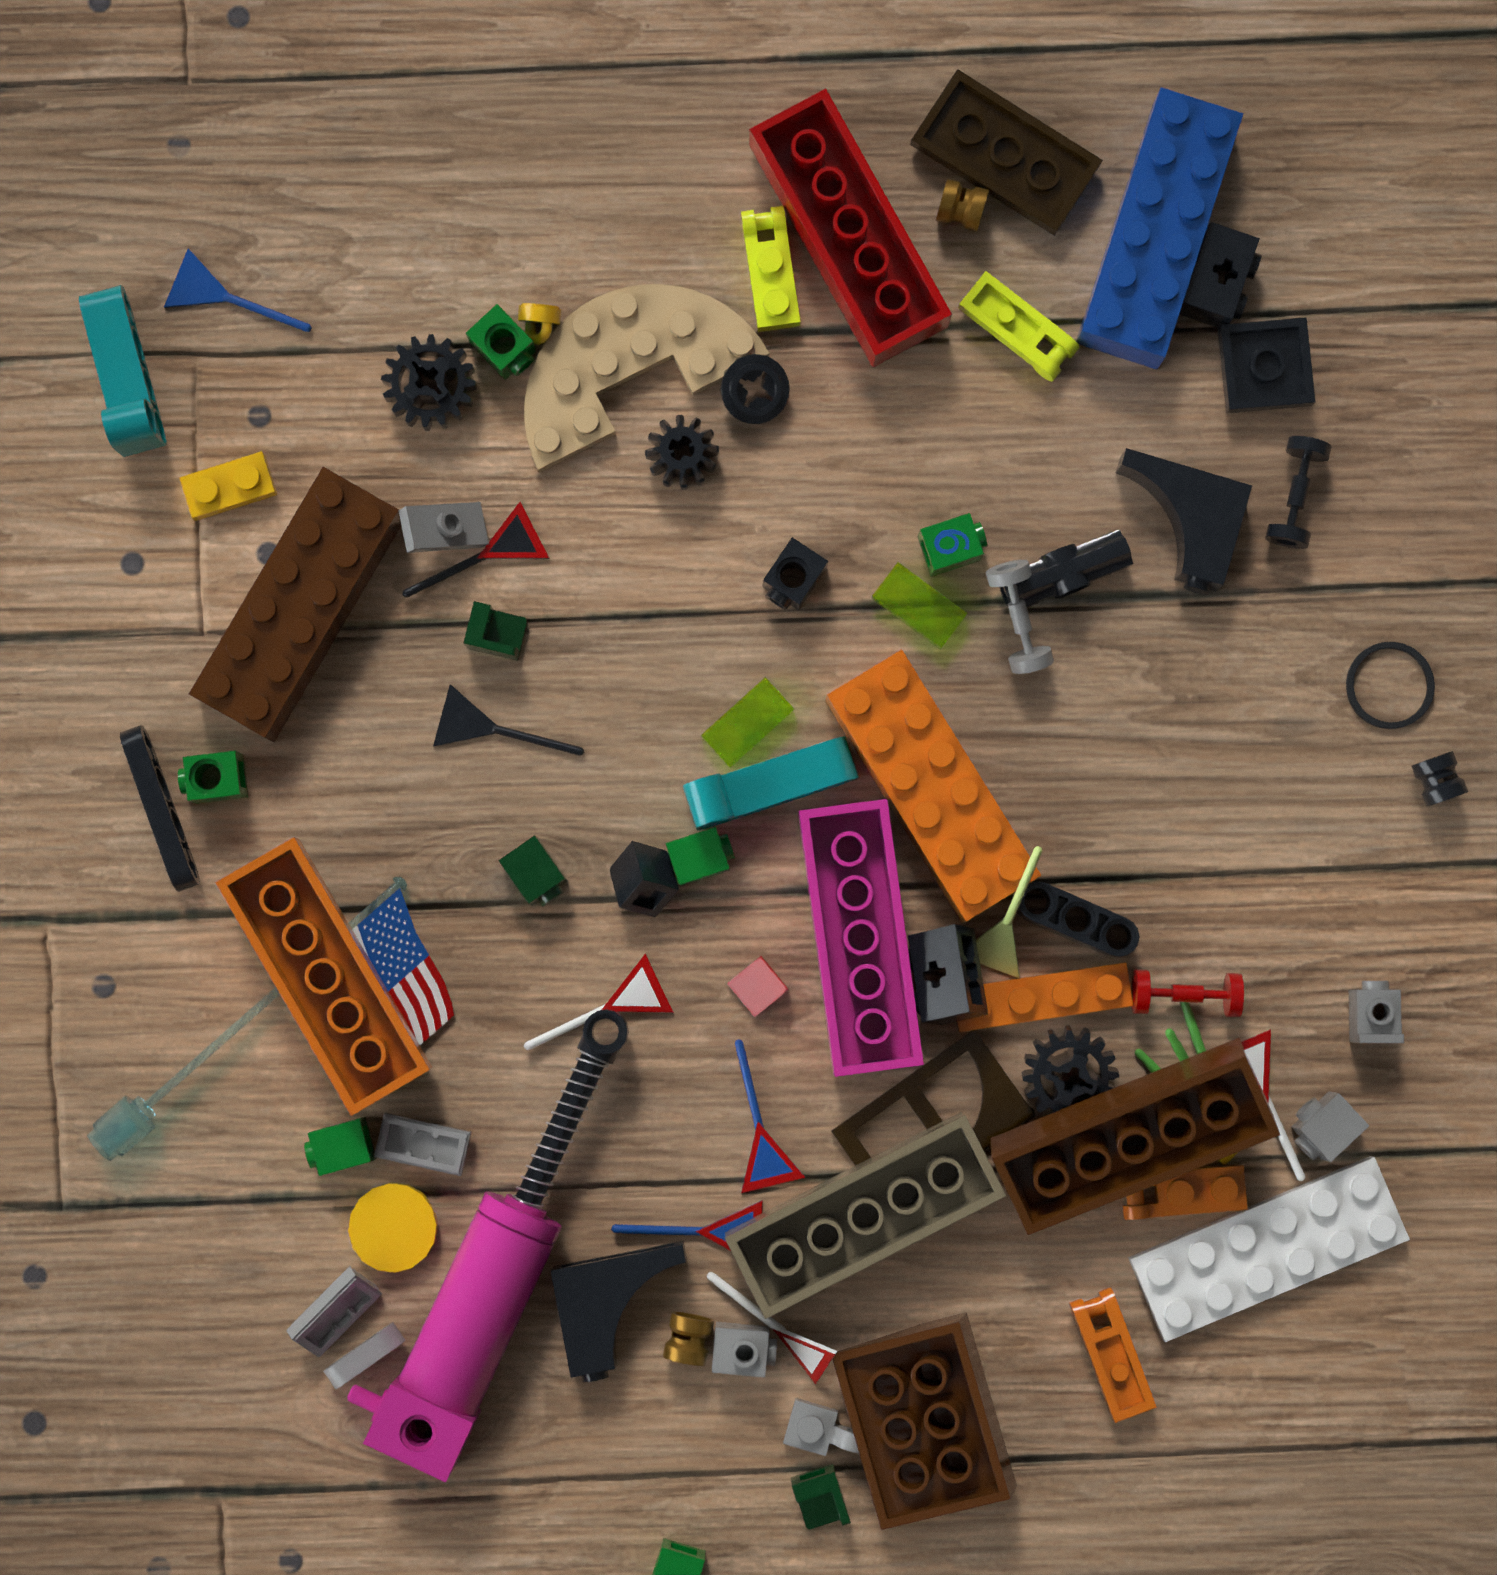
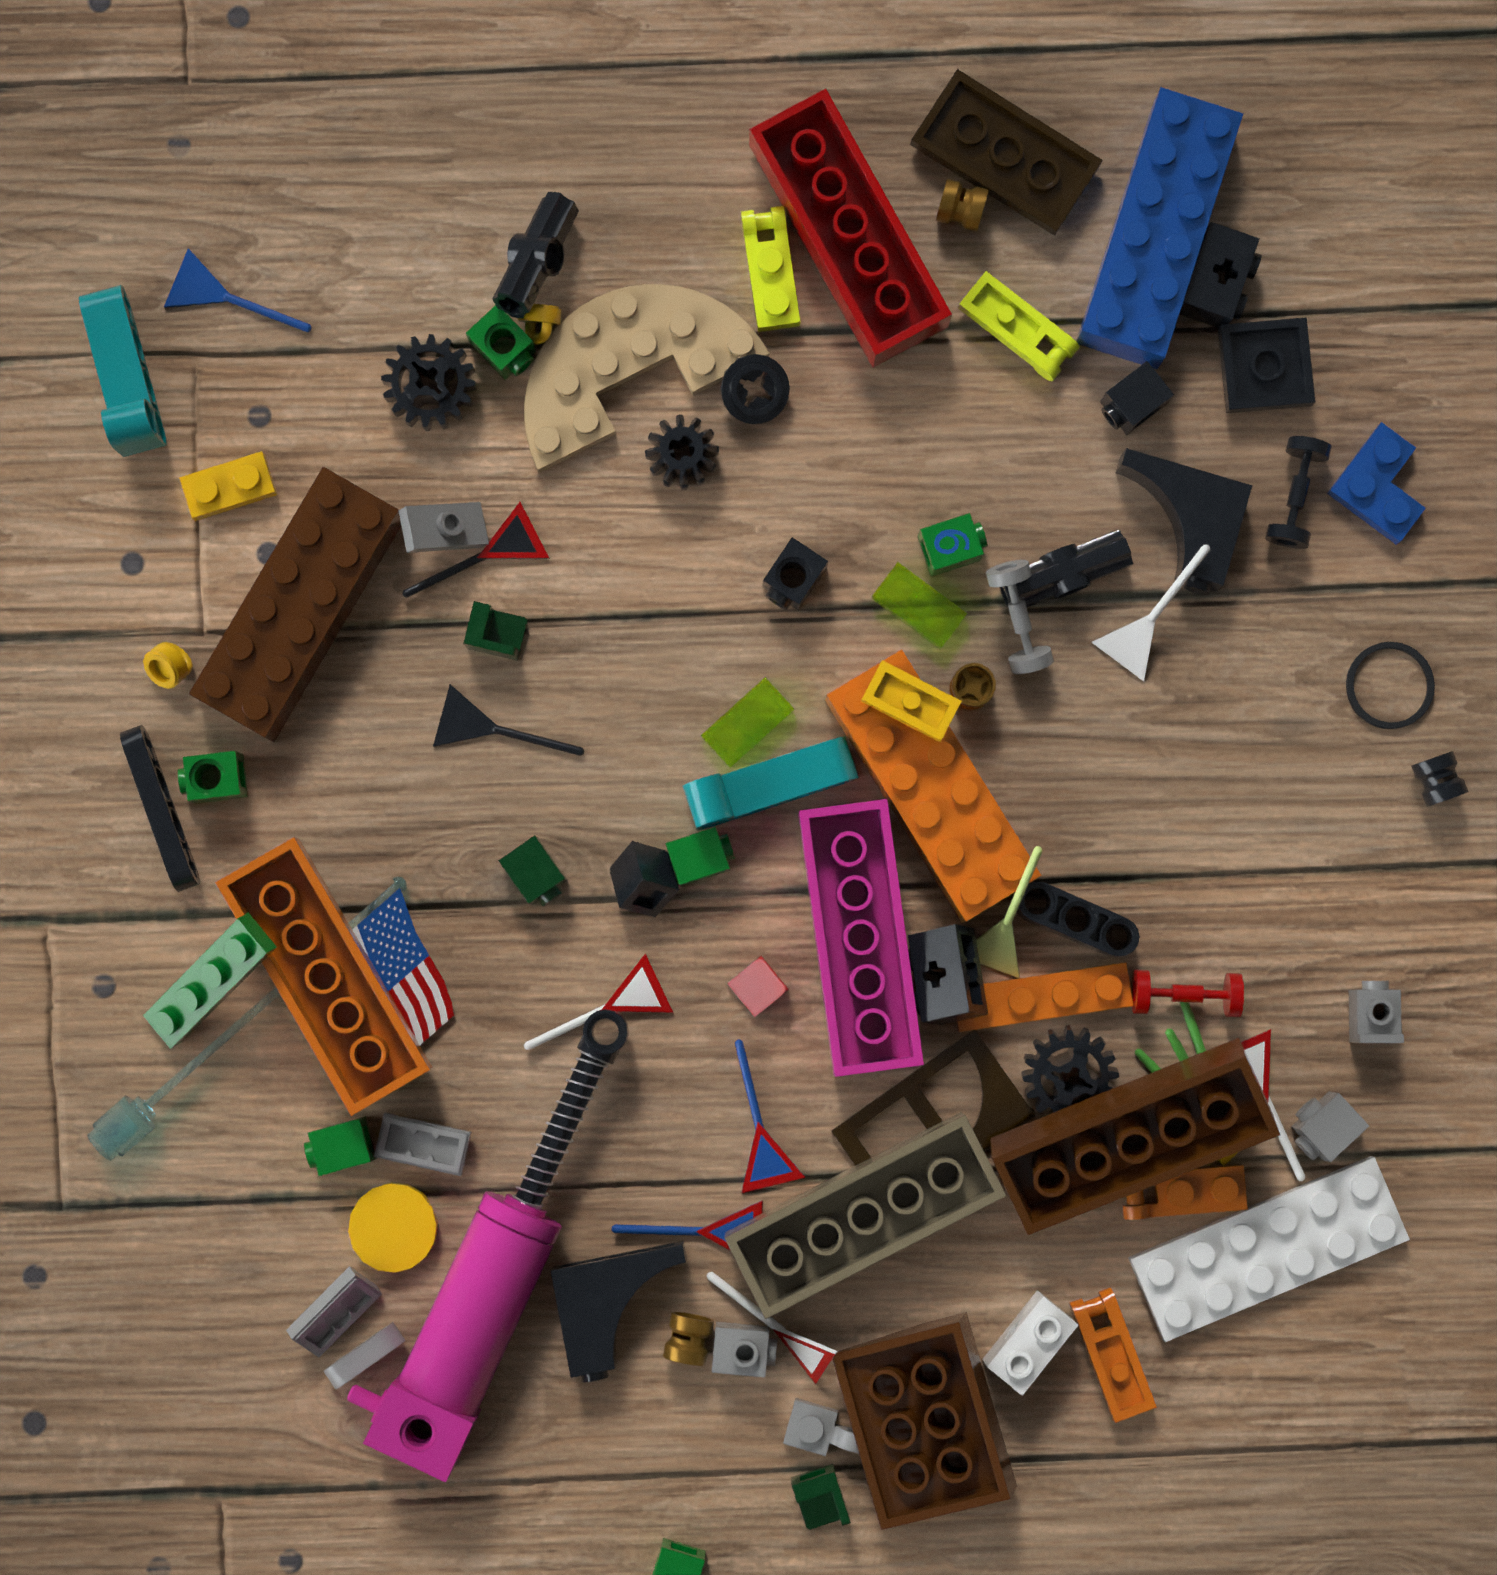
(167, 664): none -> yellow tile
(210, 980): none -> plate
(535, 255): none -> black piece
(911, 701): none -> yellow plate
(978, 682): none -> pearl gold wheel
(1029, 1342): none -> white brick
(1132, 642): none -> white piece
(1135, 399): none -> black brick
(1368, 489): none -> blue plate

